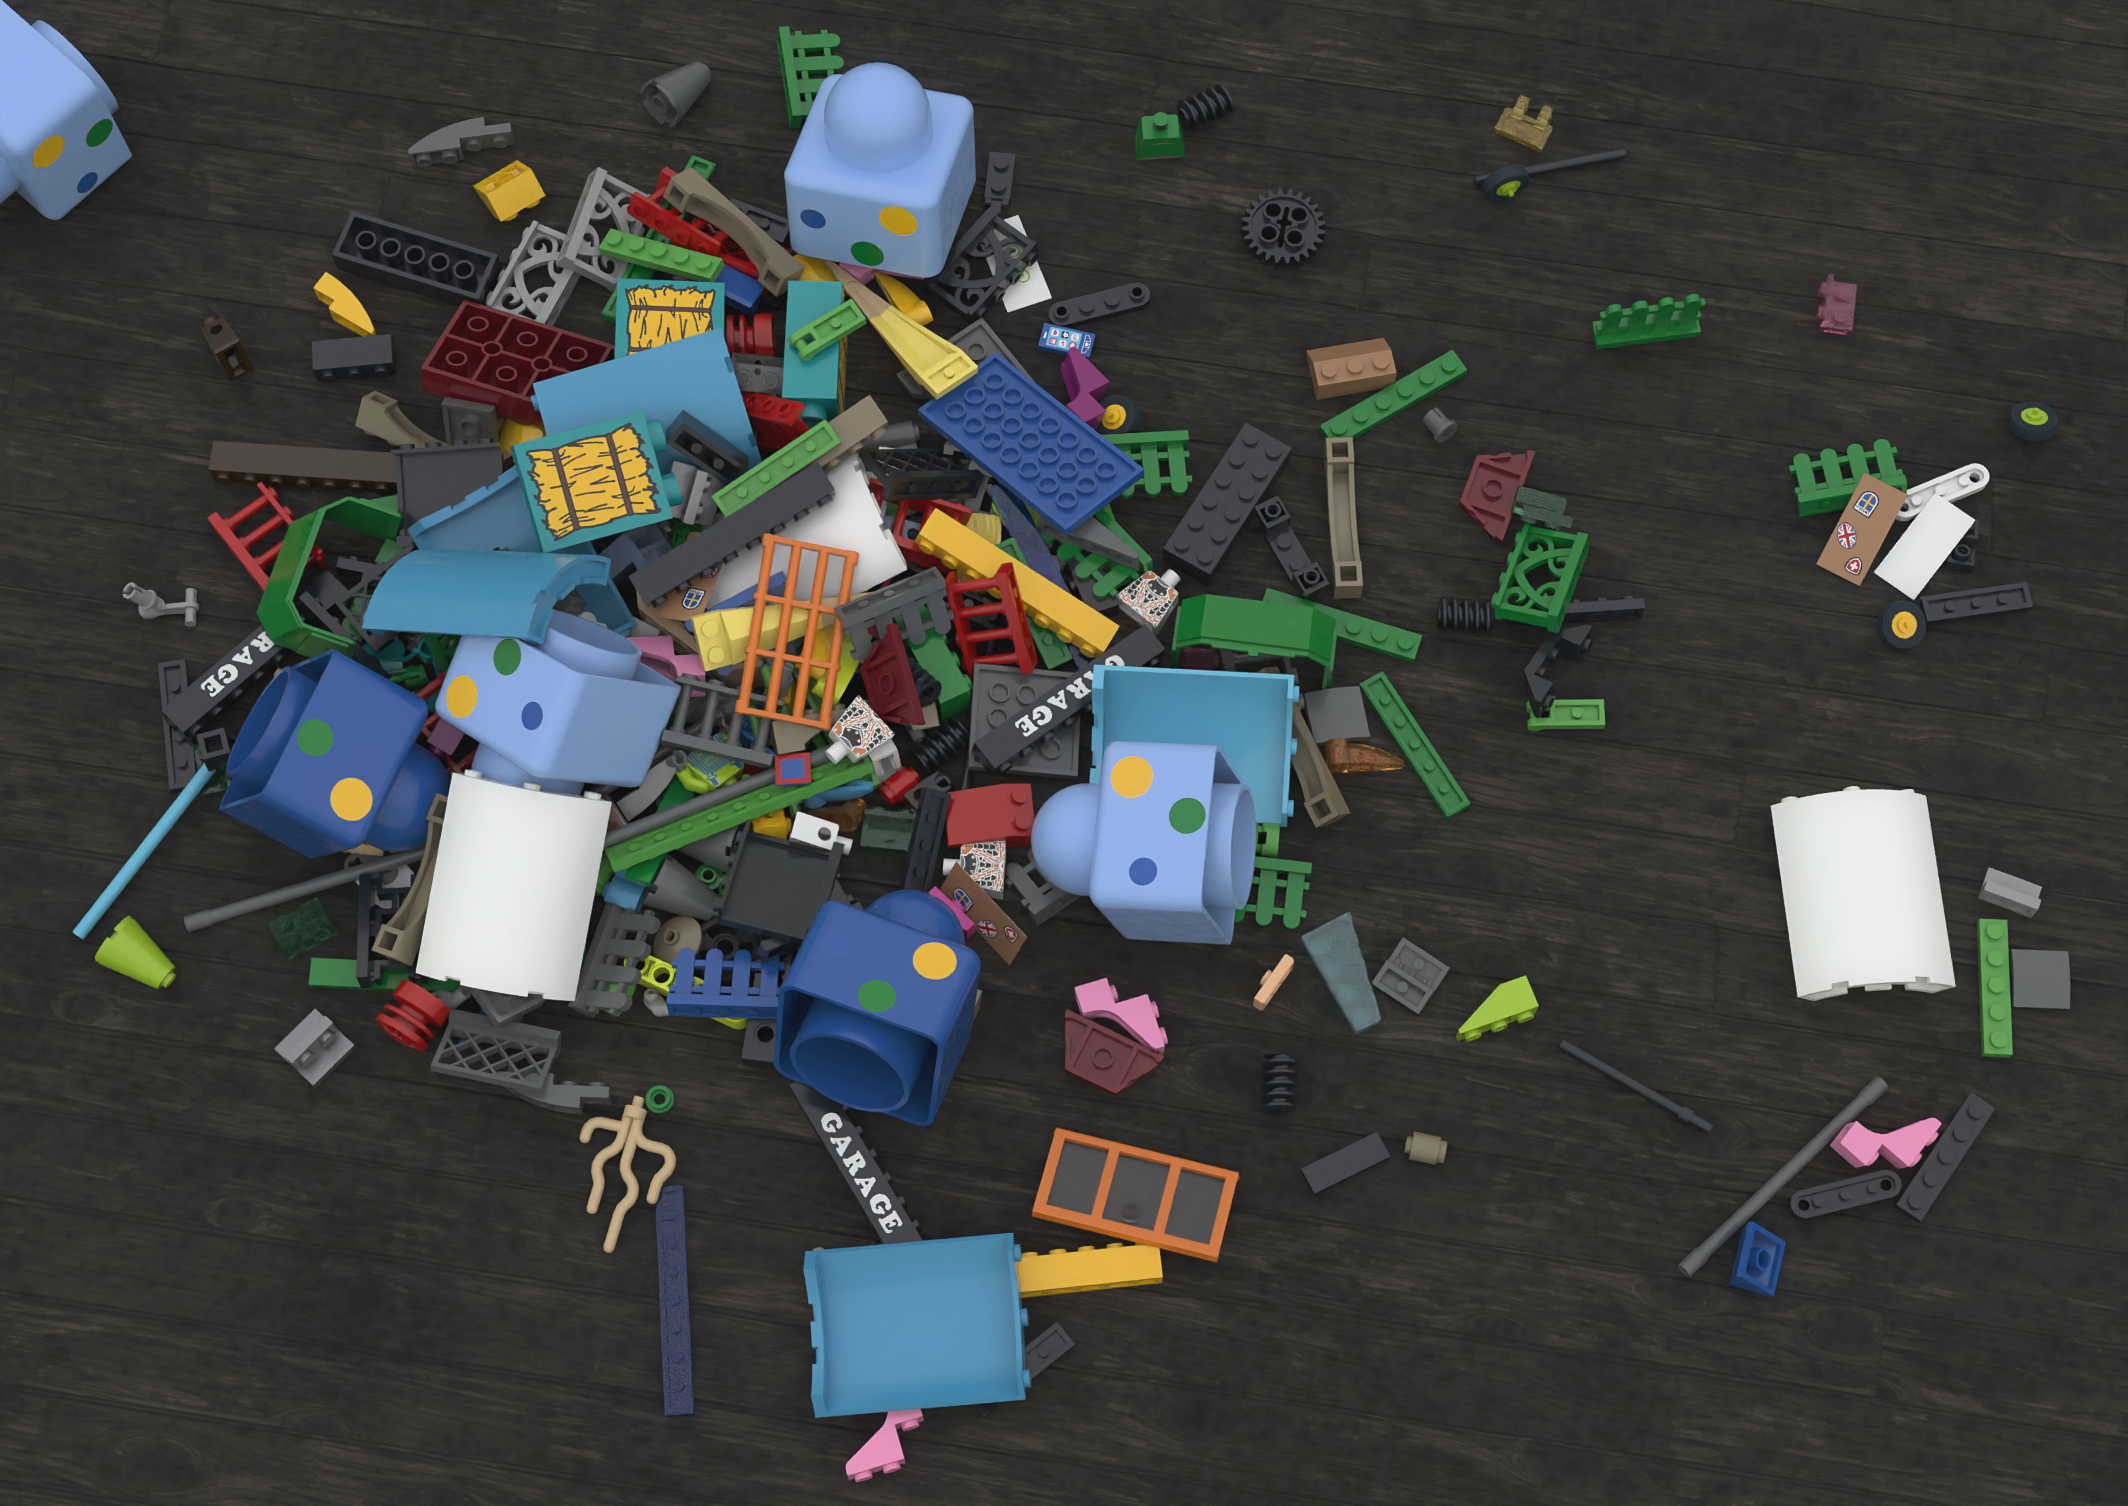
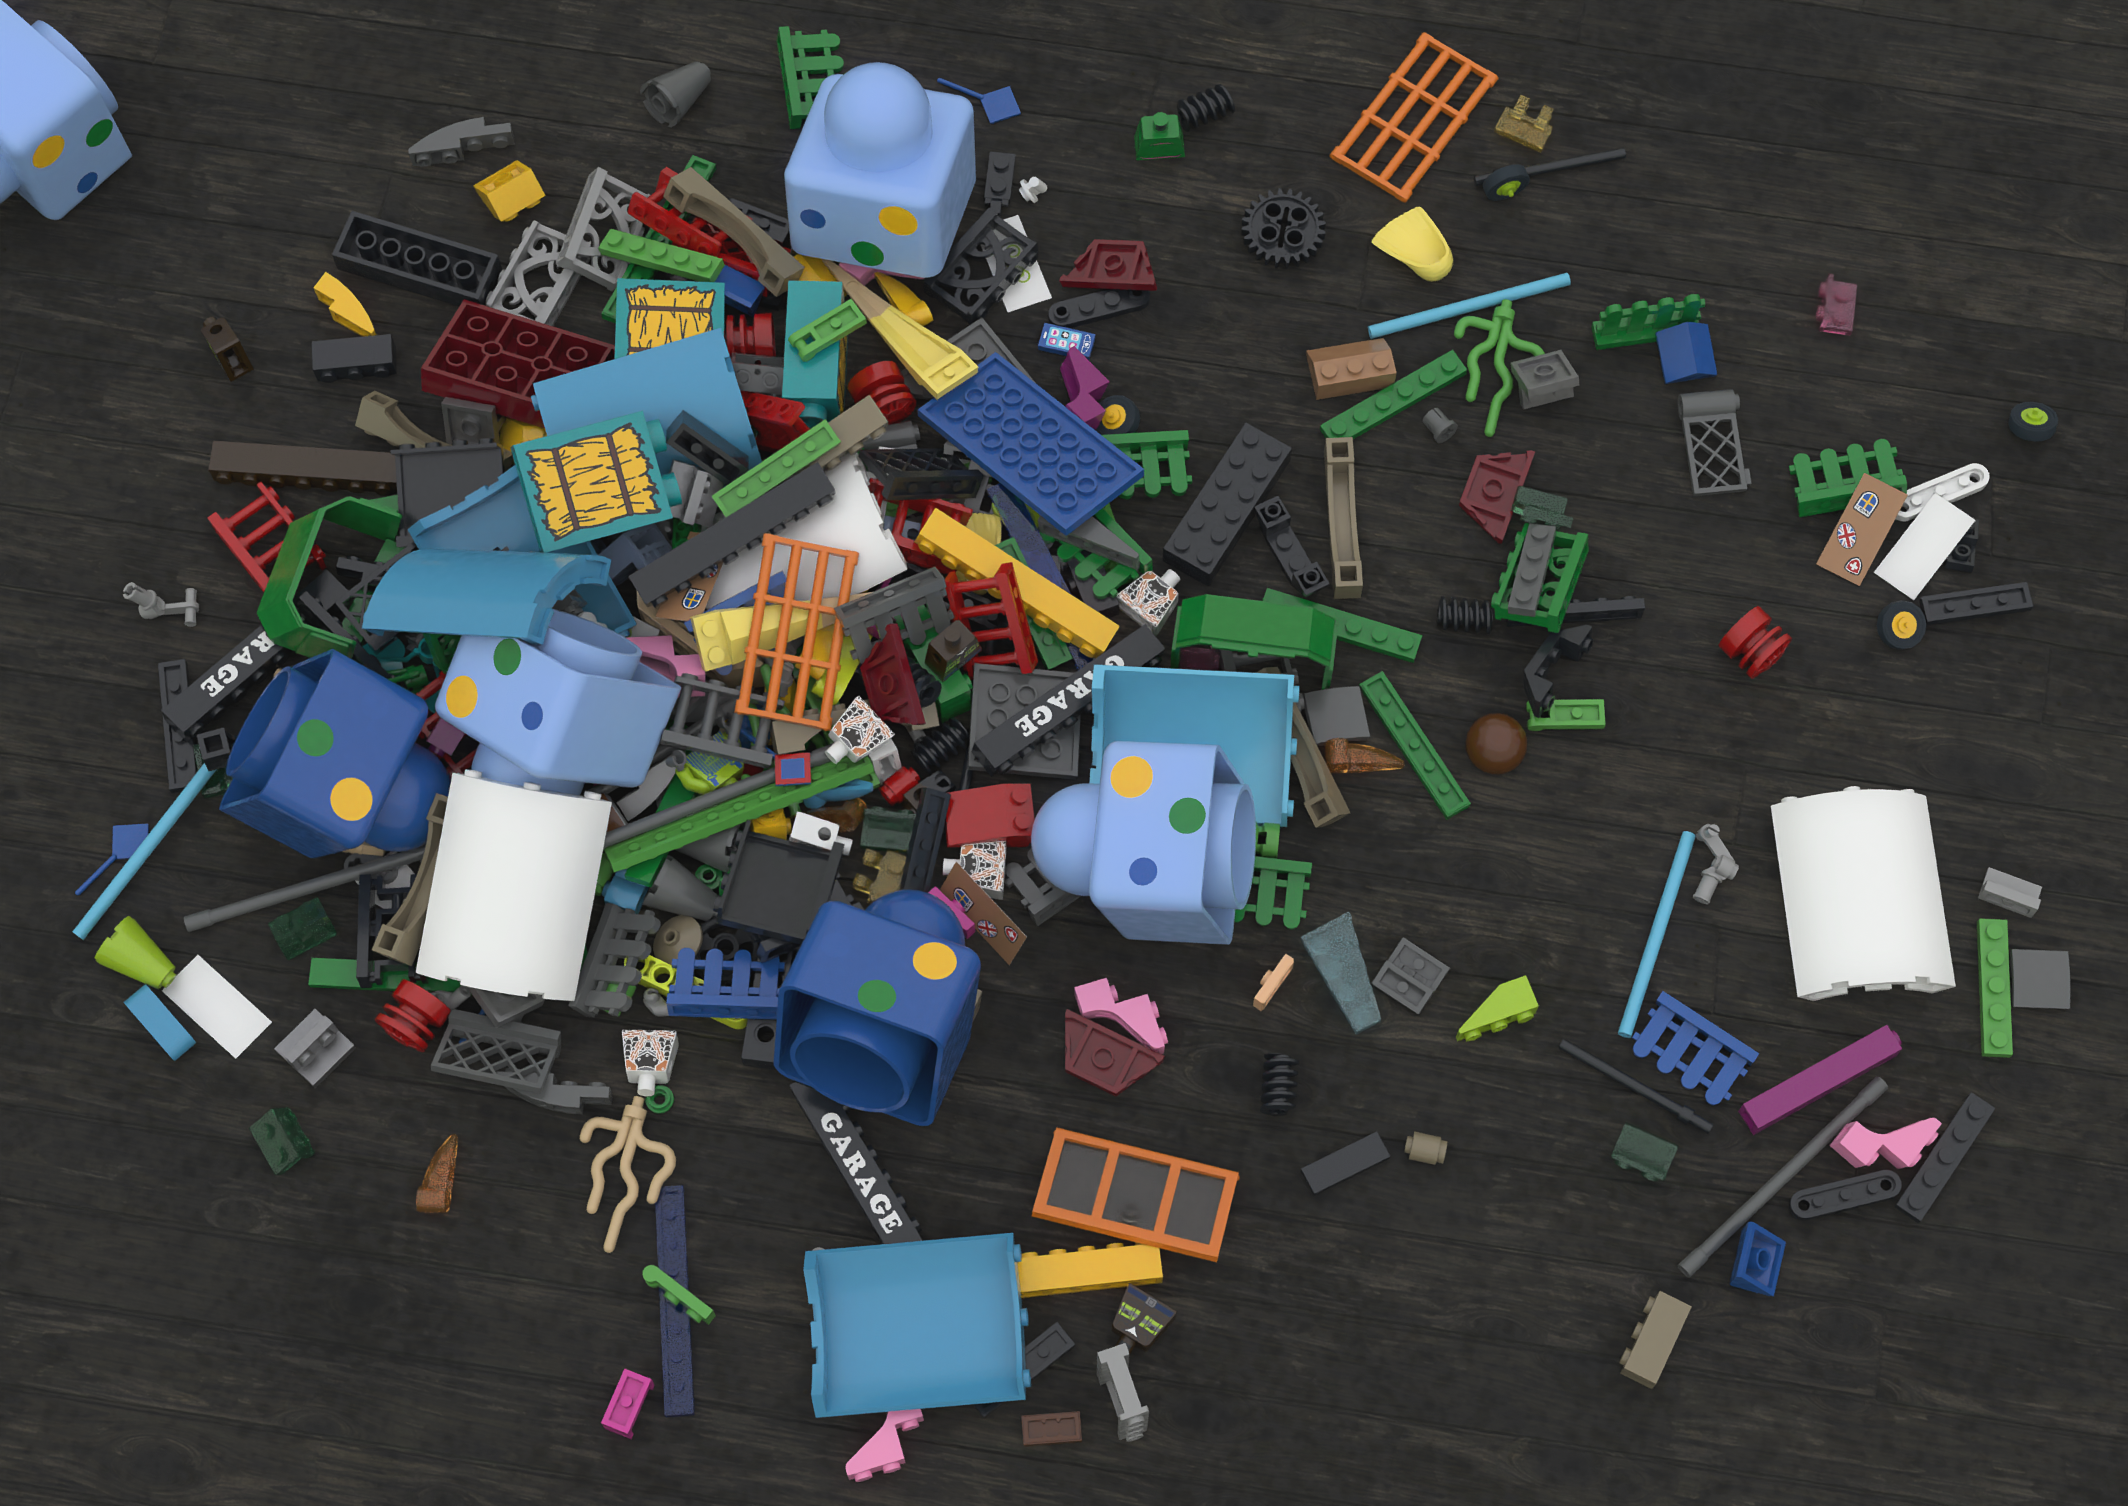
(125, 842): none -> blue piece
(159, 1022): none -> dark azure beam
(217, 1006): none -> white sticker
(281, 1139): none -> clear green bracket
(438, 1181): none -> clear orange piece
(626, 1403): none -> dark pink panel
(649, 1057): none -> torso
(676, 1293): none -> bright green plate
(887, 389): none -> red wheel
(889, 874): none -> clear yellow plate
(954, 647): none -> dark brown torso
(997, 104): none -> blue piece
(1032, 188): none -> white plate
(1051, 1428): none -> reddish brown plate
(1112, 266): none -> dark red wing
(1113, 1370): none -> light grey fence
(1141, 1319): none -> torso
(1416, 92): none -> orange door
(1416, 243): none -> light yellow hair
(1468, 305): none -> medium azure piece
(1496, 743): none -> reddish brown piece
(1499, 330): none -> bright green plant
(1532, 570): none -> dark grey plate
(1544, 379): none -> flat silver bracket
(1644, 1152): none -> clear green bracket
(1654, 1339): none -> dark tan brick
(1656, 934): none -> medium azure piece
(1686, 352): none -> blue slope
(1707, 408): none -> dark grey piece
(1709, 1050): none -> blue fence
(1721, 867): none -> light grey pin
(1755, 642): none -> red wheel
(1820, 1079): none -> magenta brick

